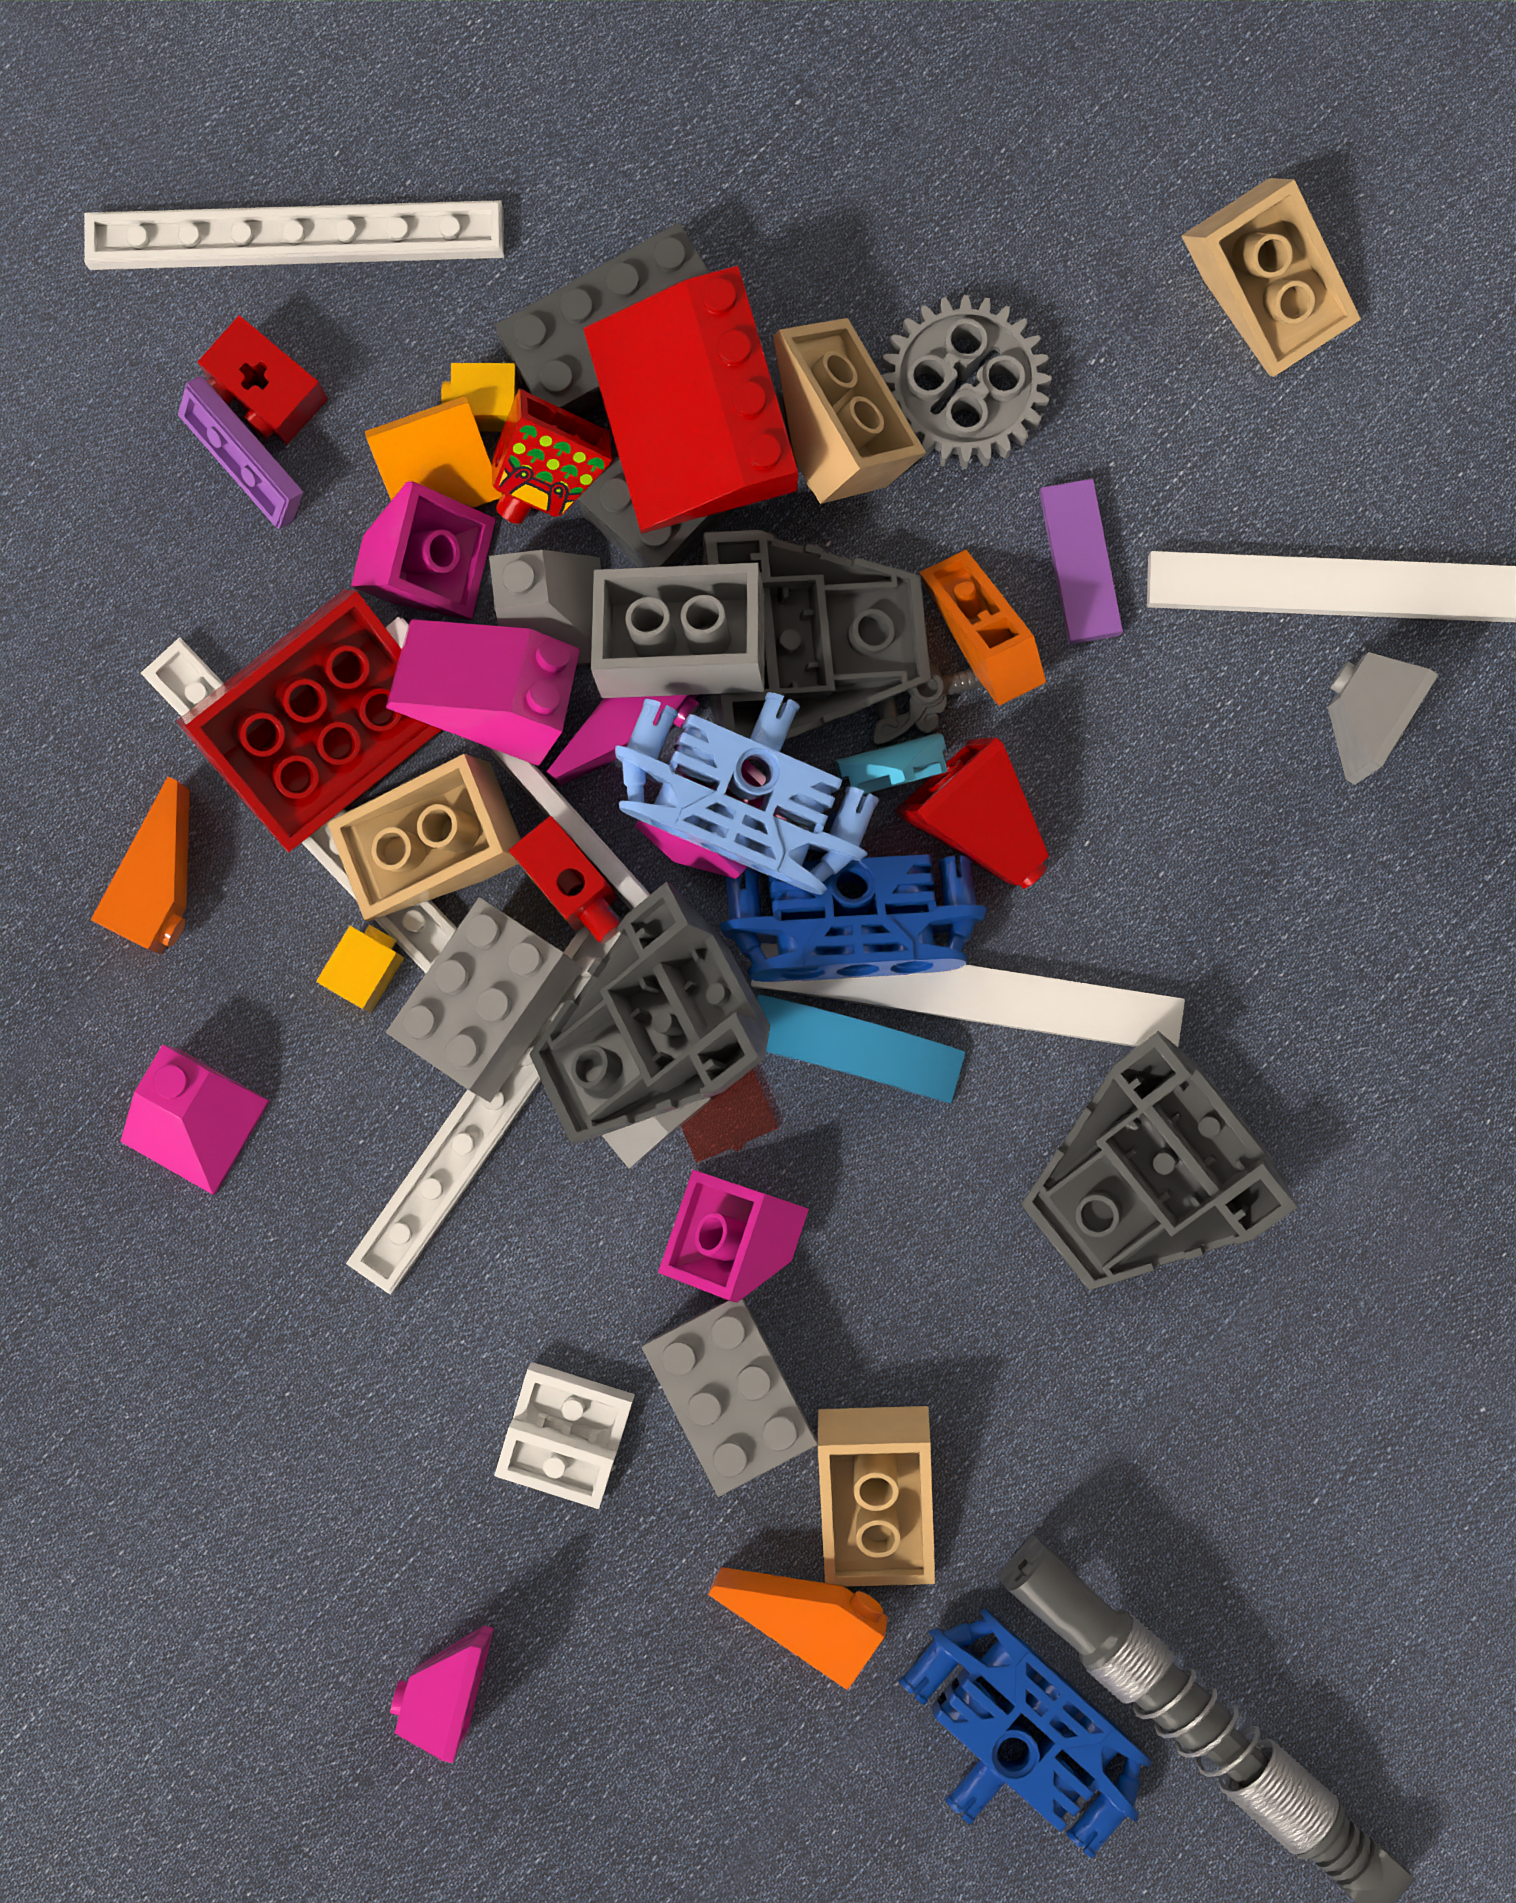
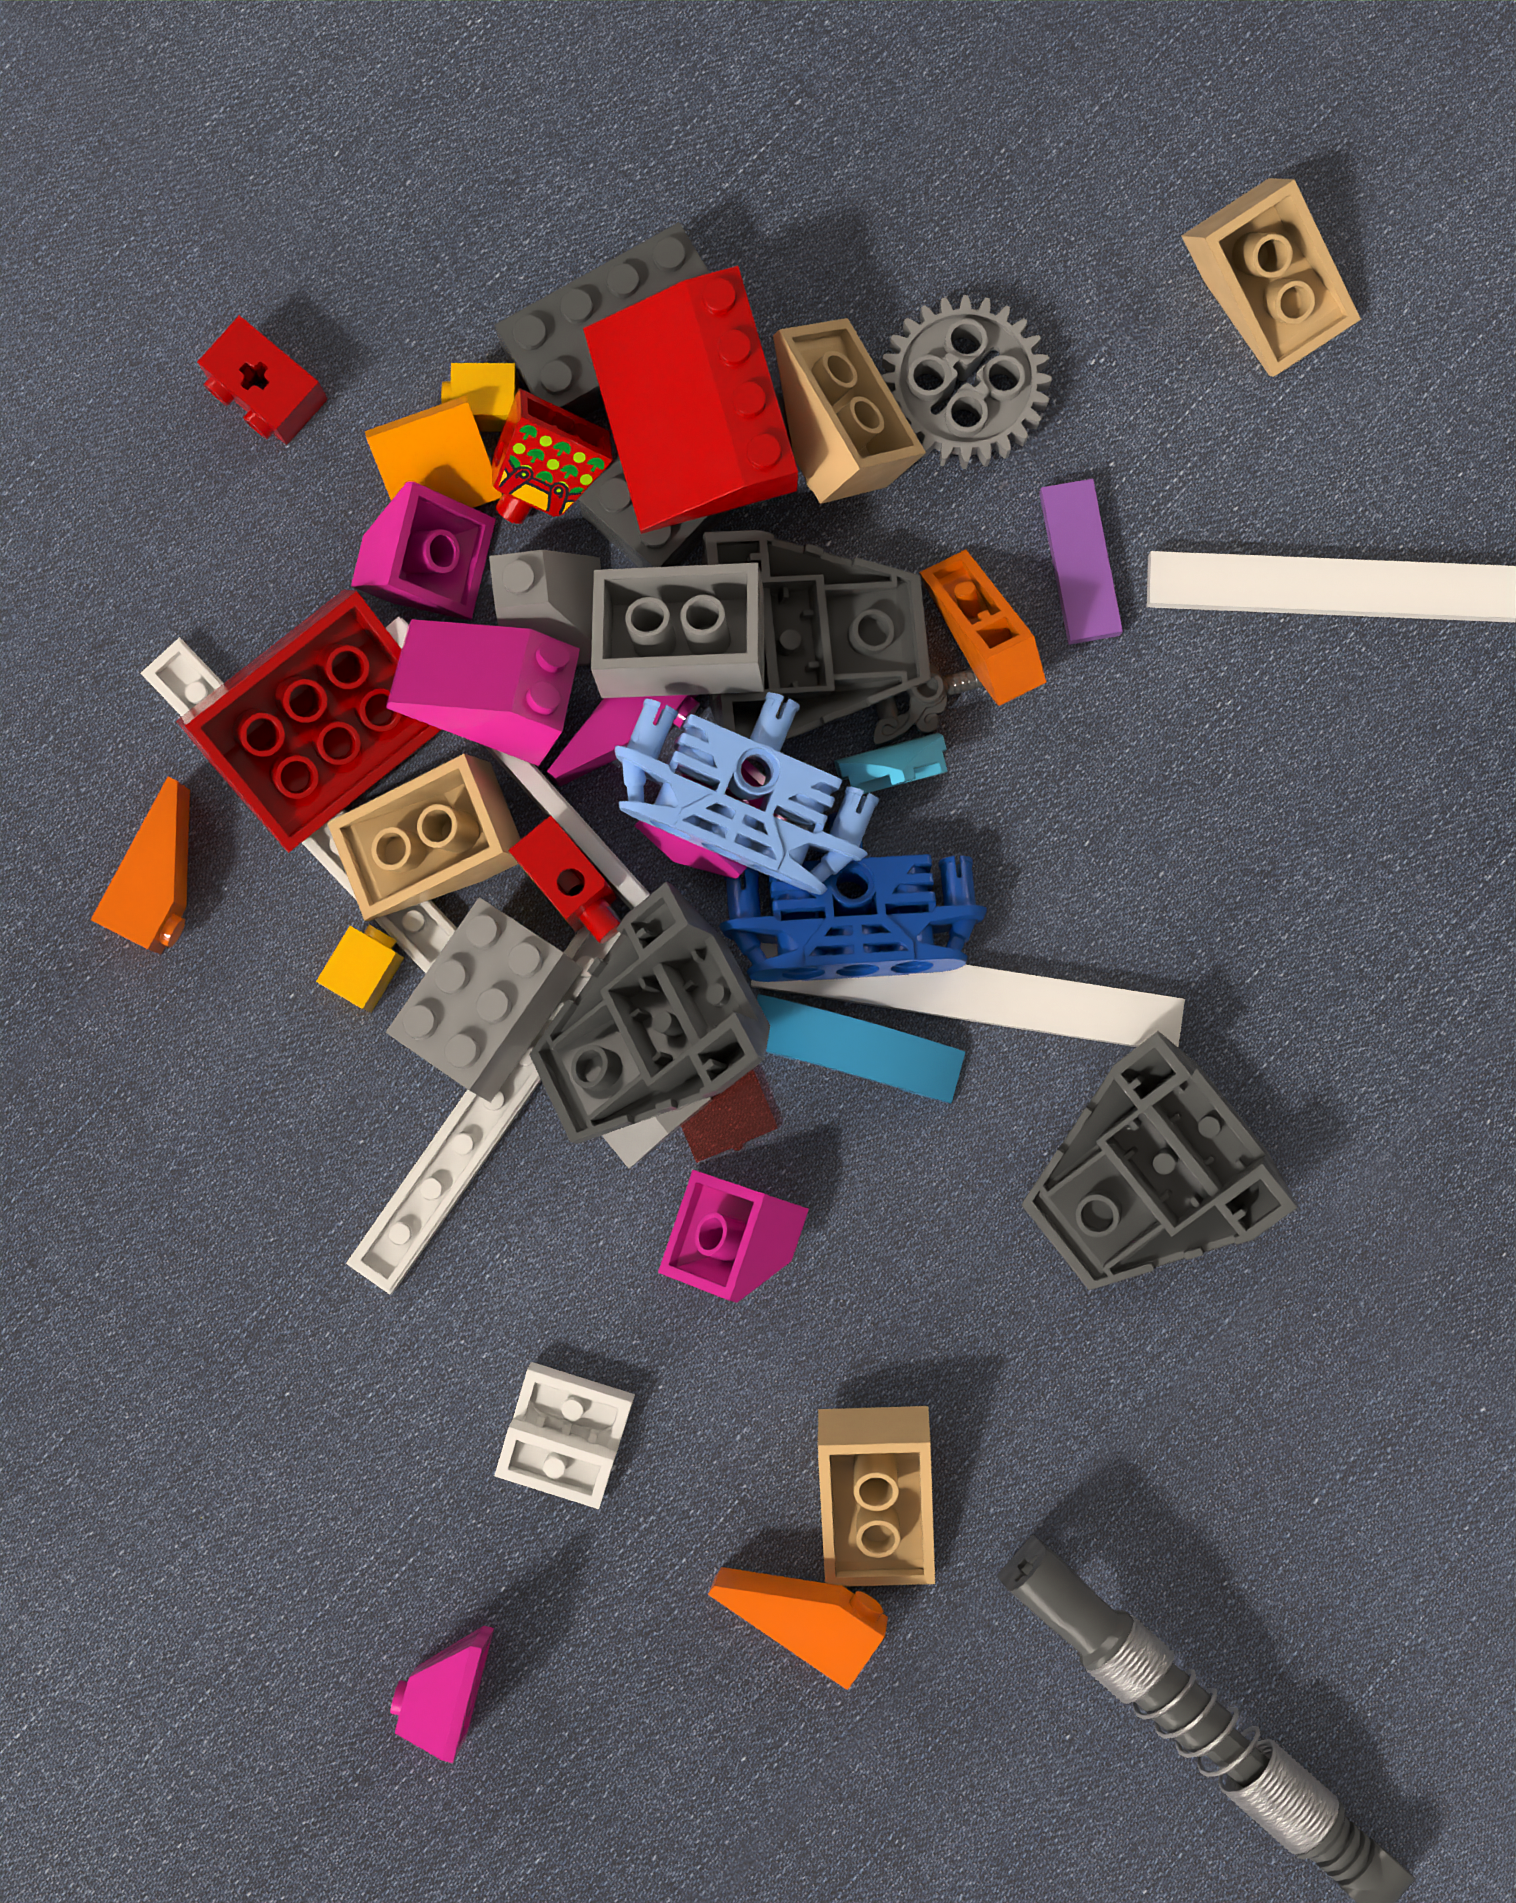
(191, 1118): dark pink slope -> none
(239, 452): medium lavender tile -> none
(294, 235): white tile -> none
(729, 1395): light grey brick -> none
(980, 813): red slope -> none
(1048, 1702): blue piece -> none
(1373, 709): light grey slope -> none

